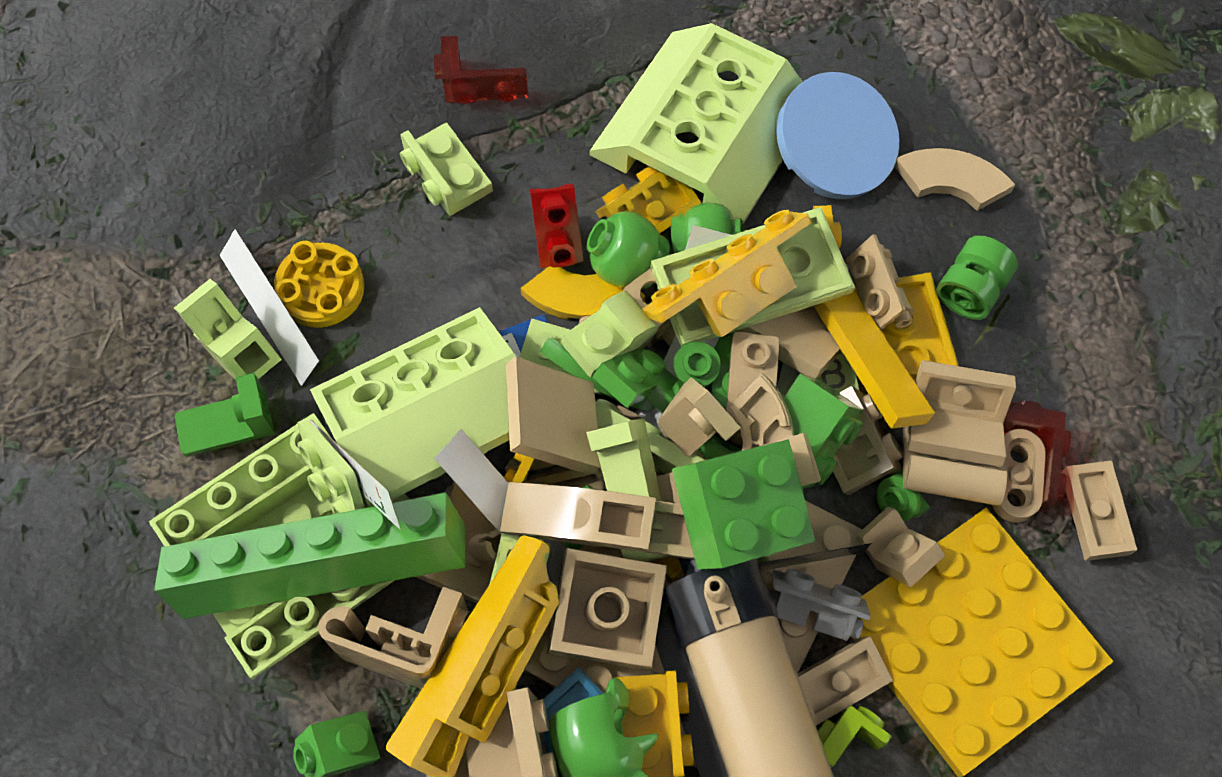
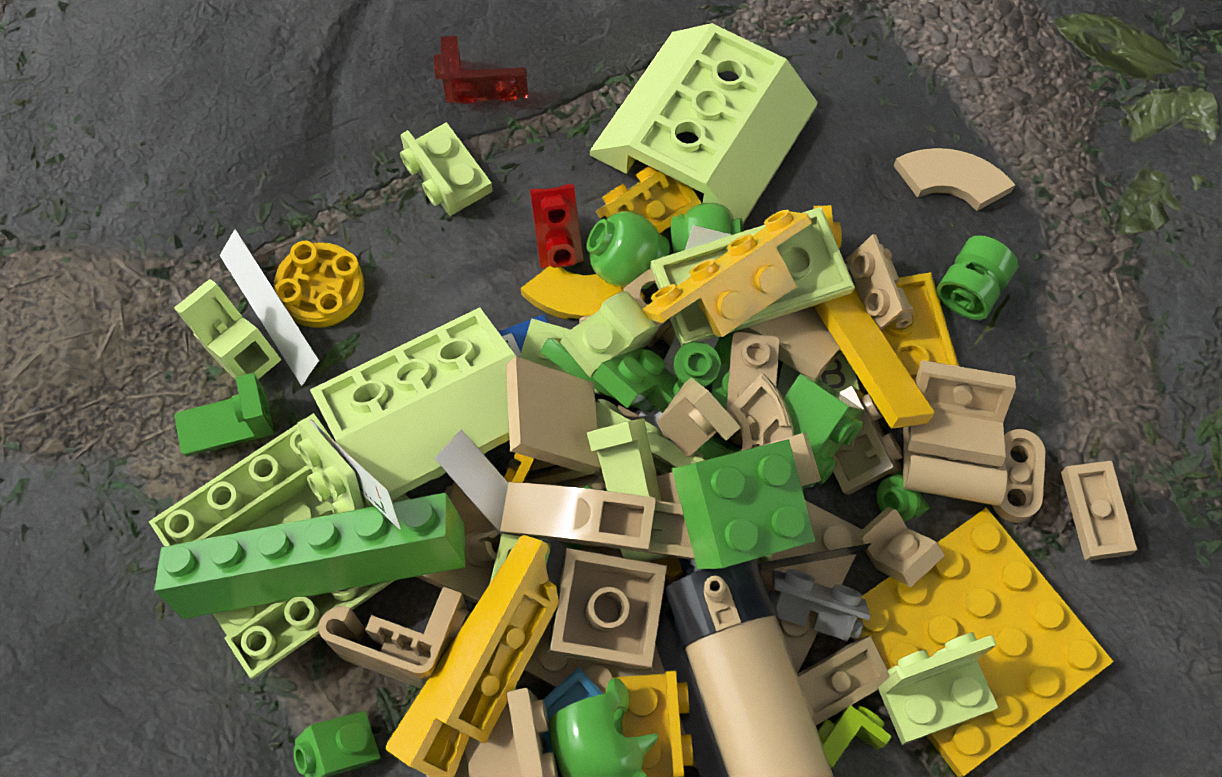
(838, 135): light blue tile -> none
(938, 690): none -> yellowish green bracket
(1050, 428): clear red bracket -> none

